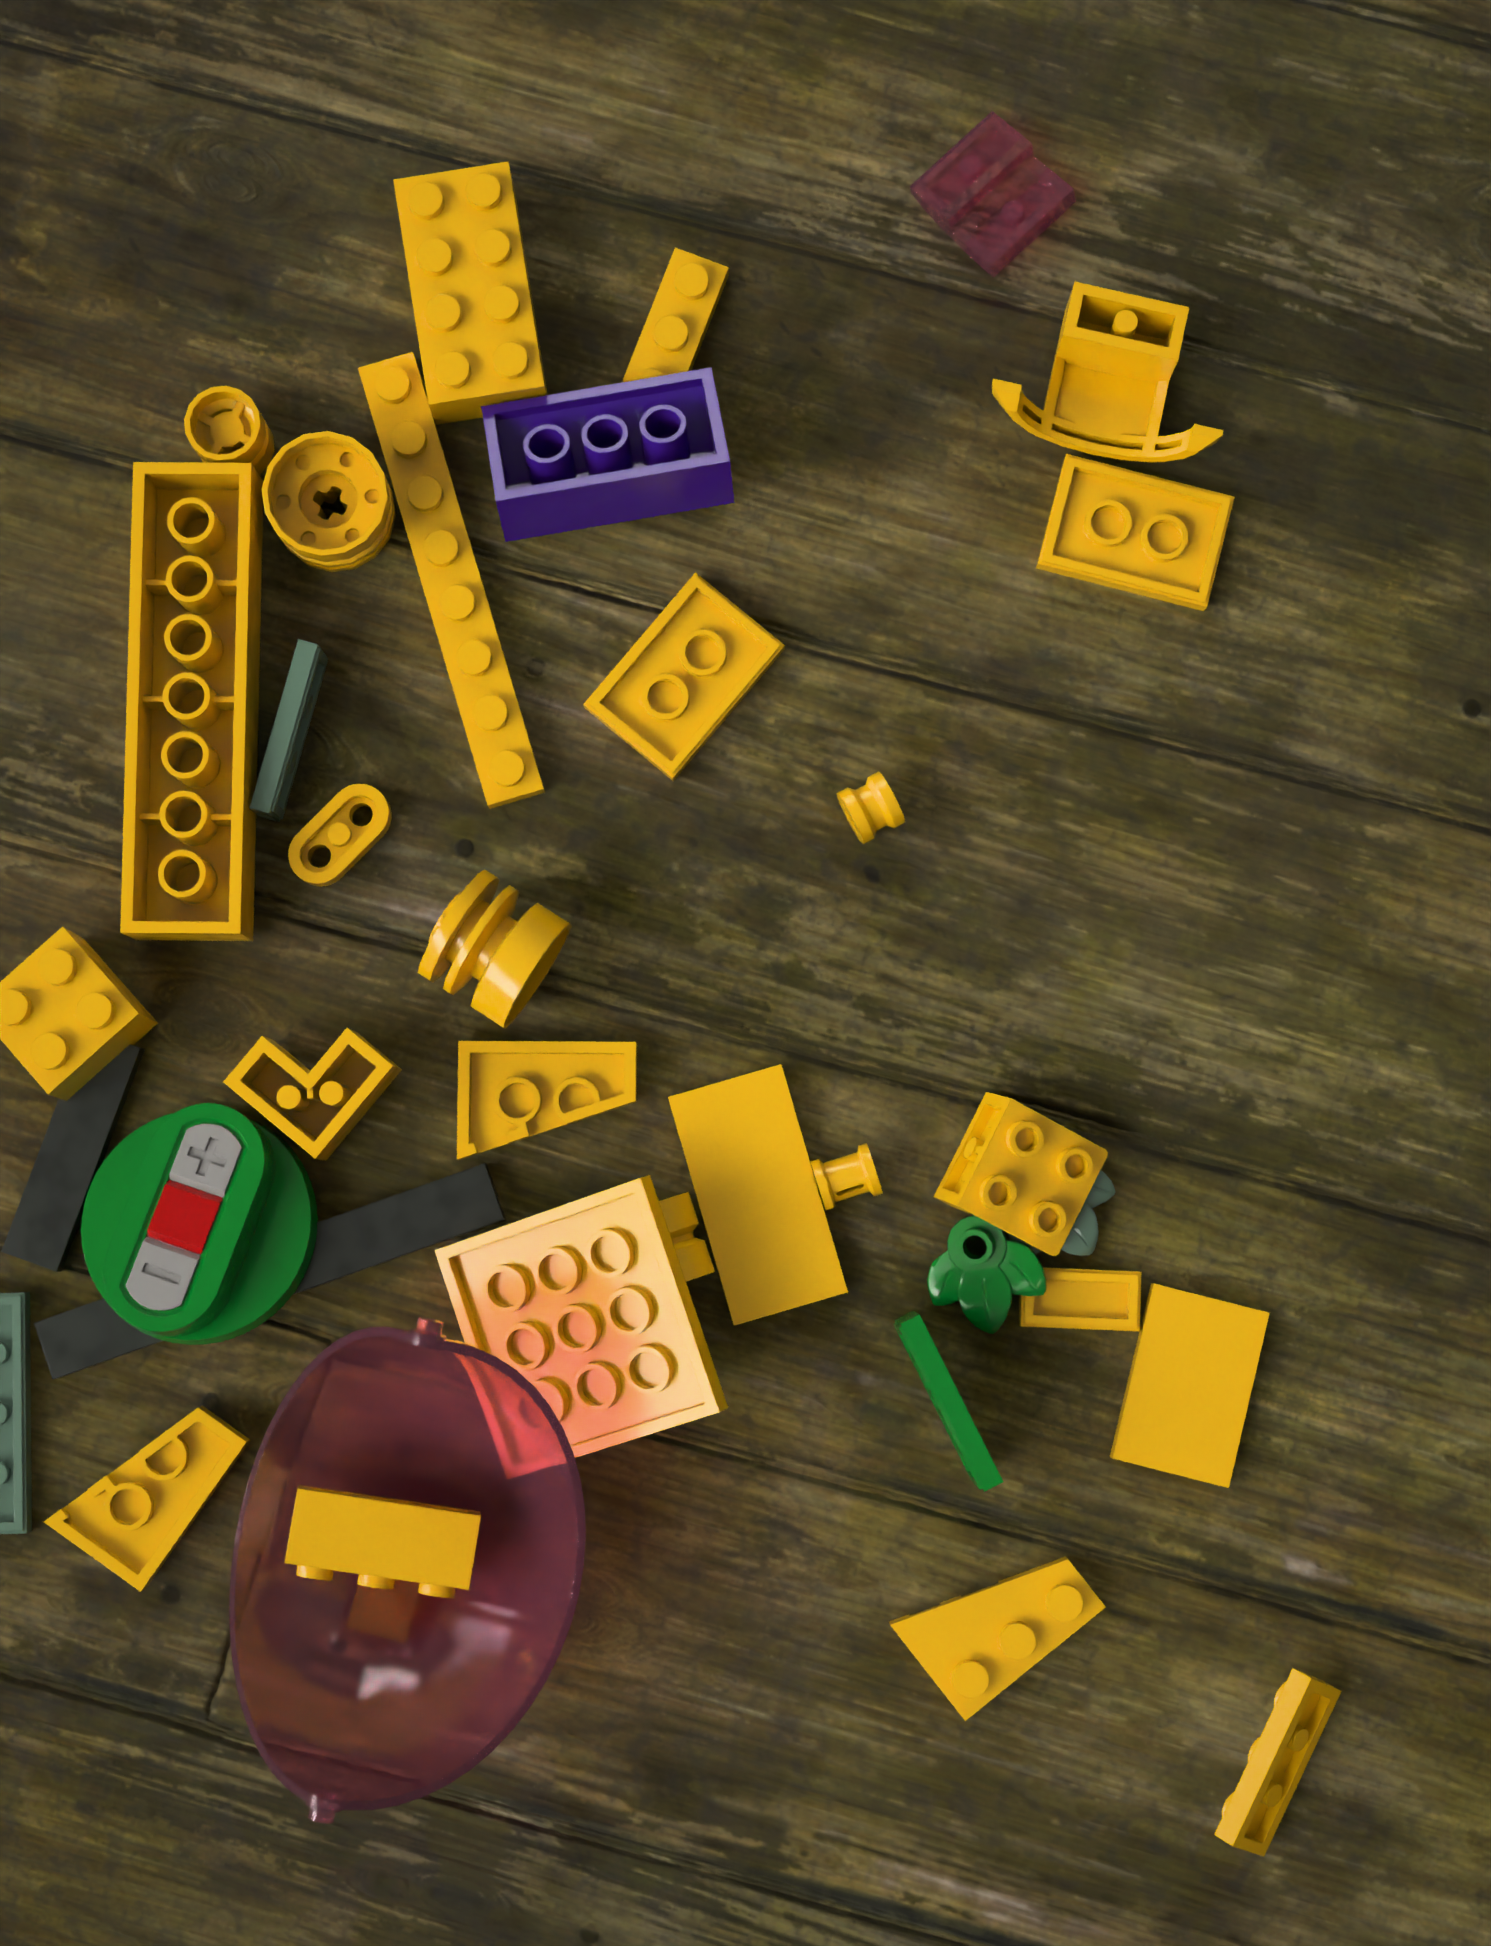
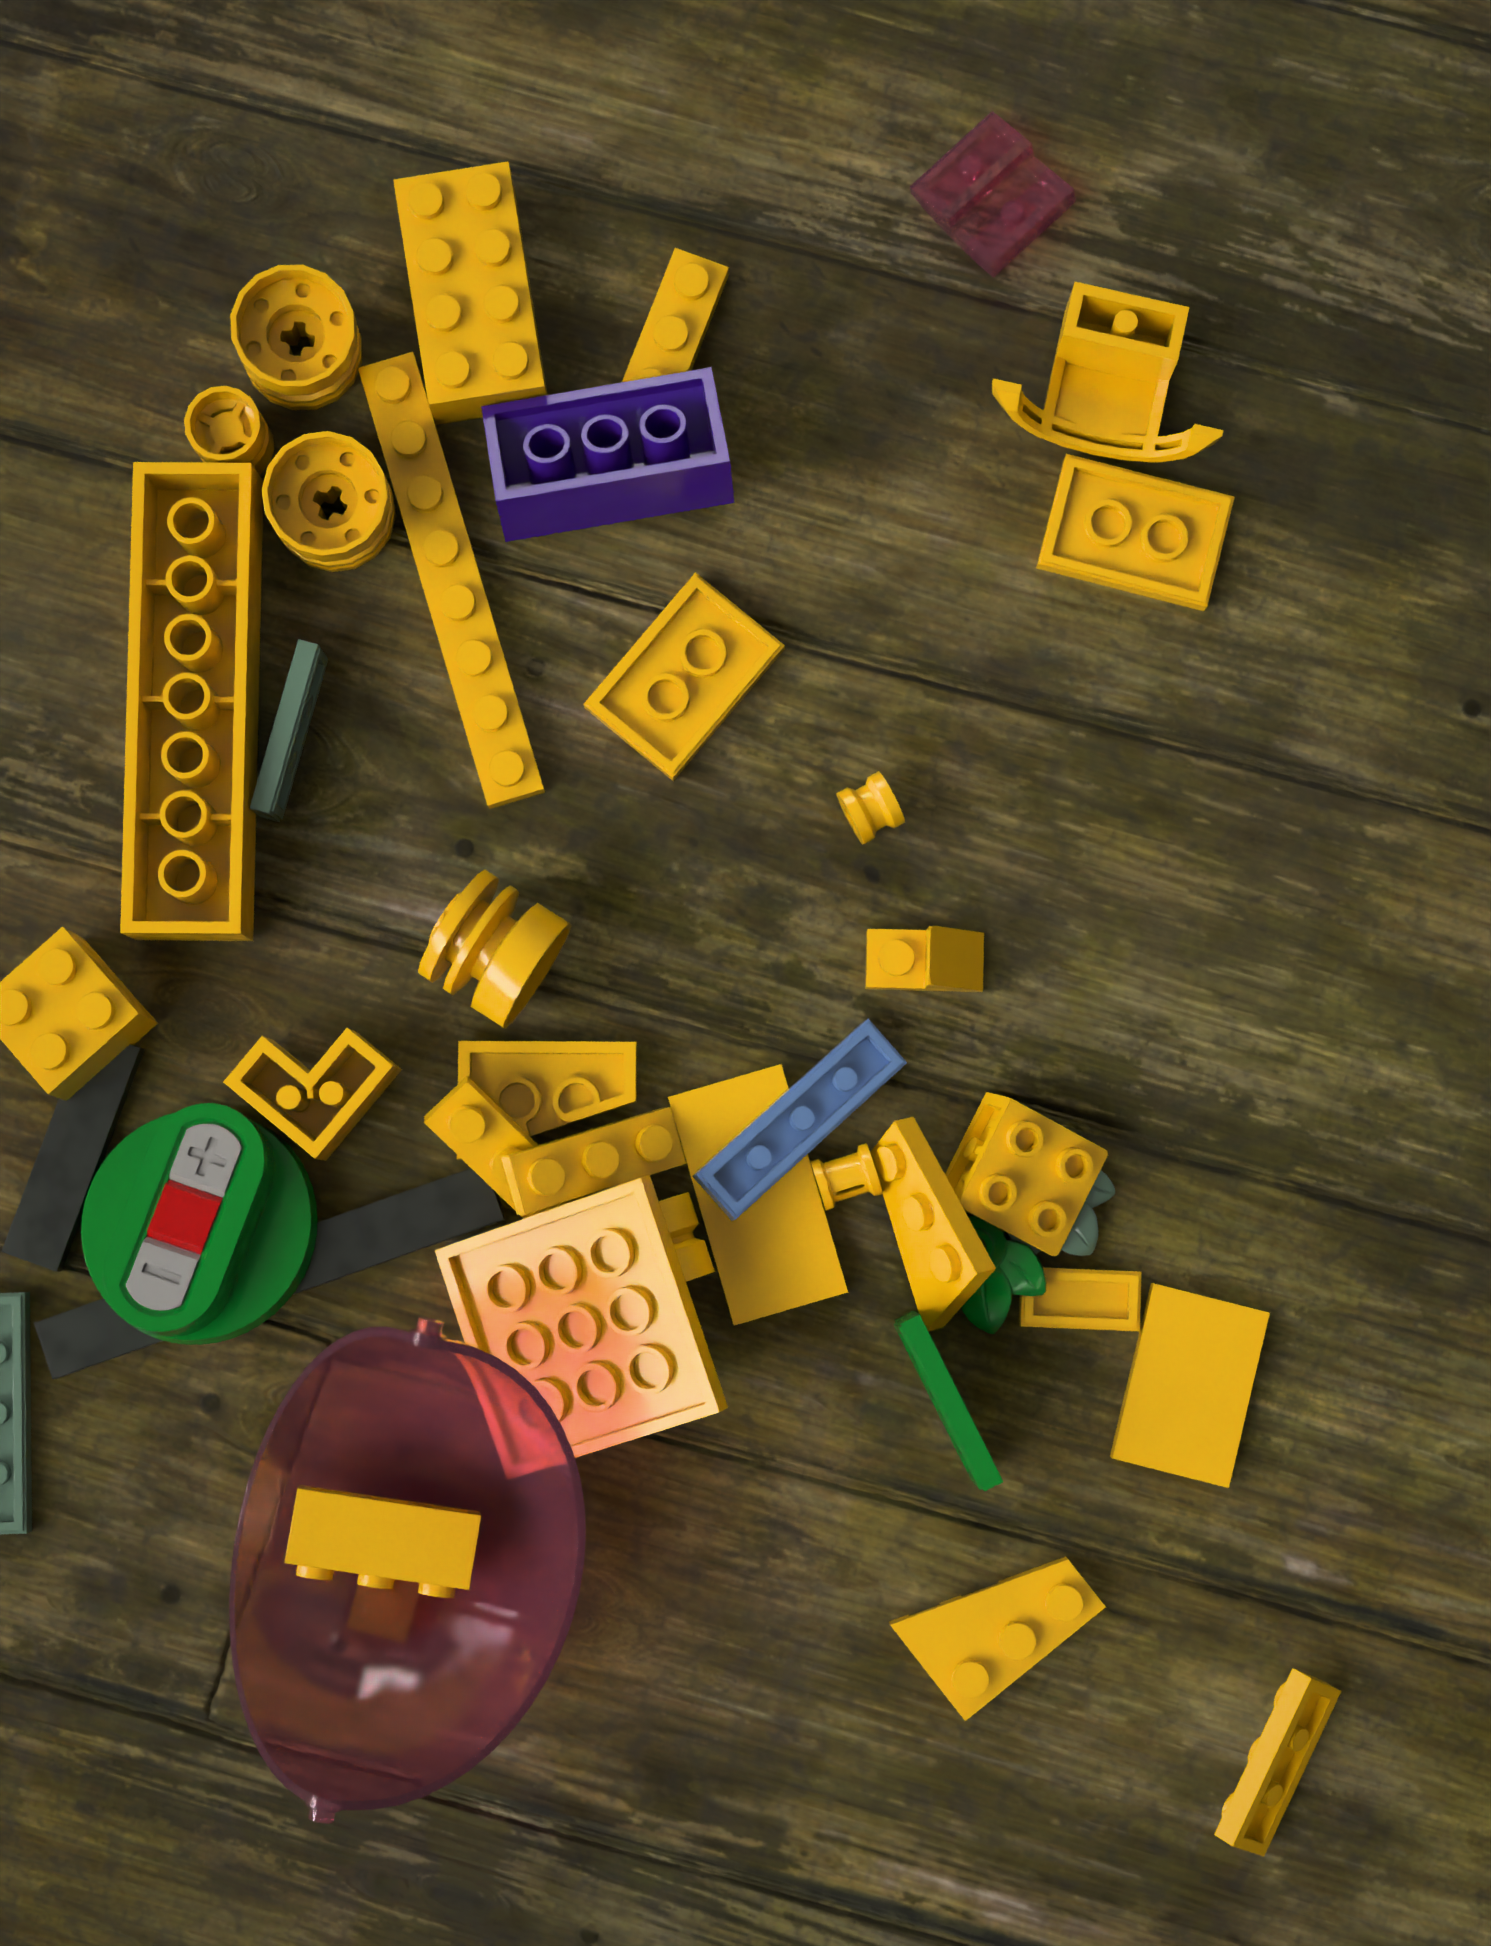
(151, 1500): yellow wing -> none
(273, 316): none -> yellow wheel
(335, 830): yellow plate -> none
(480, 1135): none -> yellow plate
(593, 1160): none -> yellow plate
(799, 1119): none -> medium blue tile
(924, 959): none -> yellow slope
(930, 1225): none -> yellow wing

